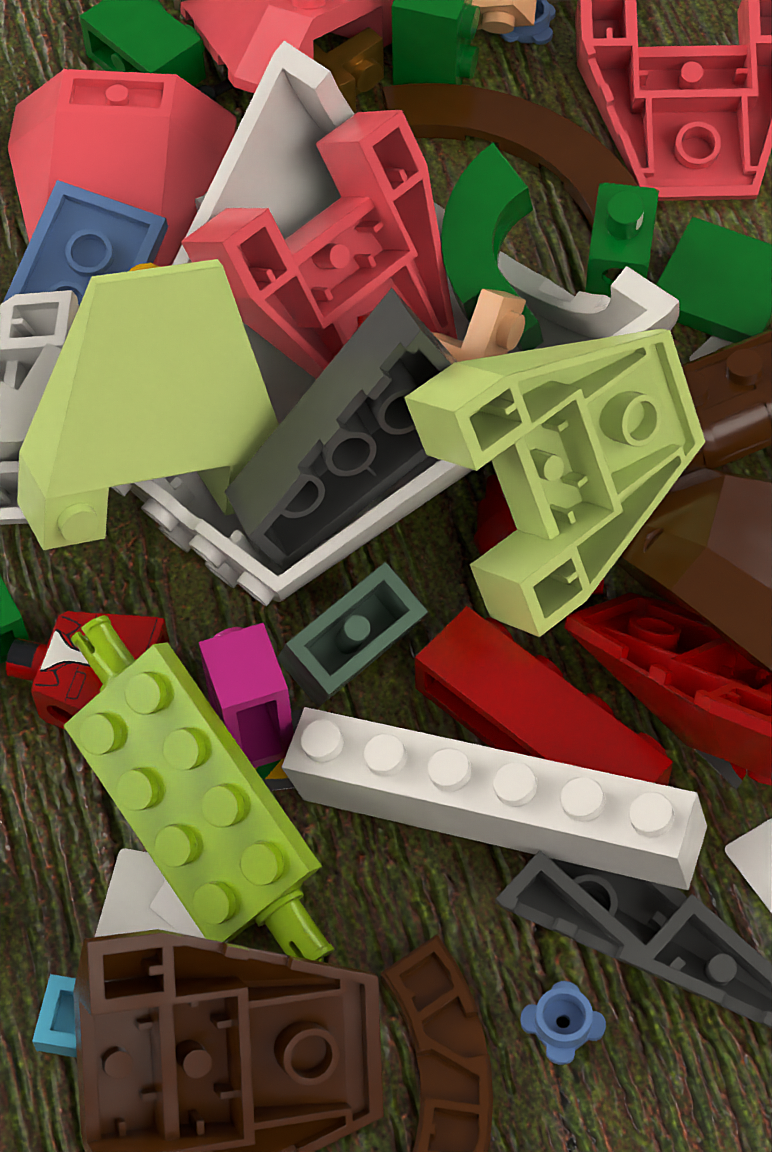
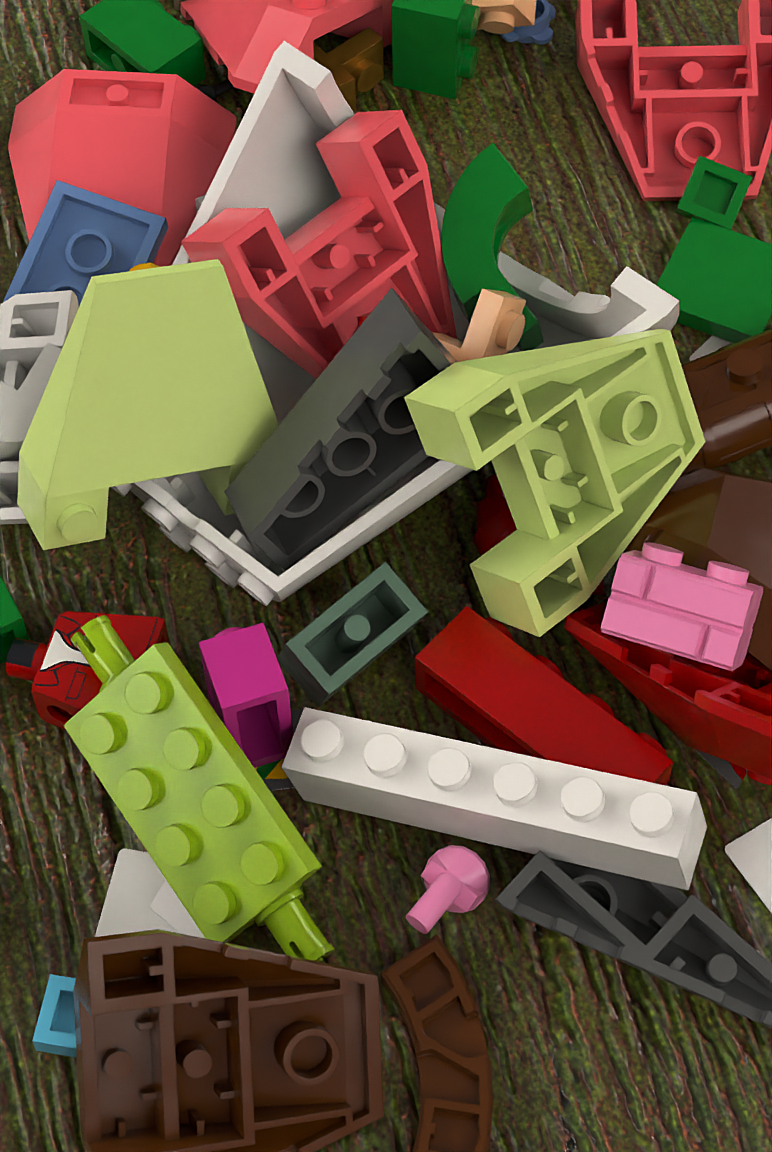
(454, 882): none -> bright pink plate
(518, 128): reddish brown tile -> none
(567, 1002): medium blue plate -> none
(620, 233): green torso -> none
(682, 606): none -> bright pink brick
(713, 193): none -> green plate

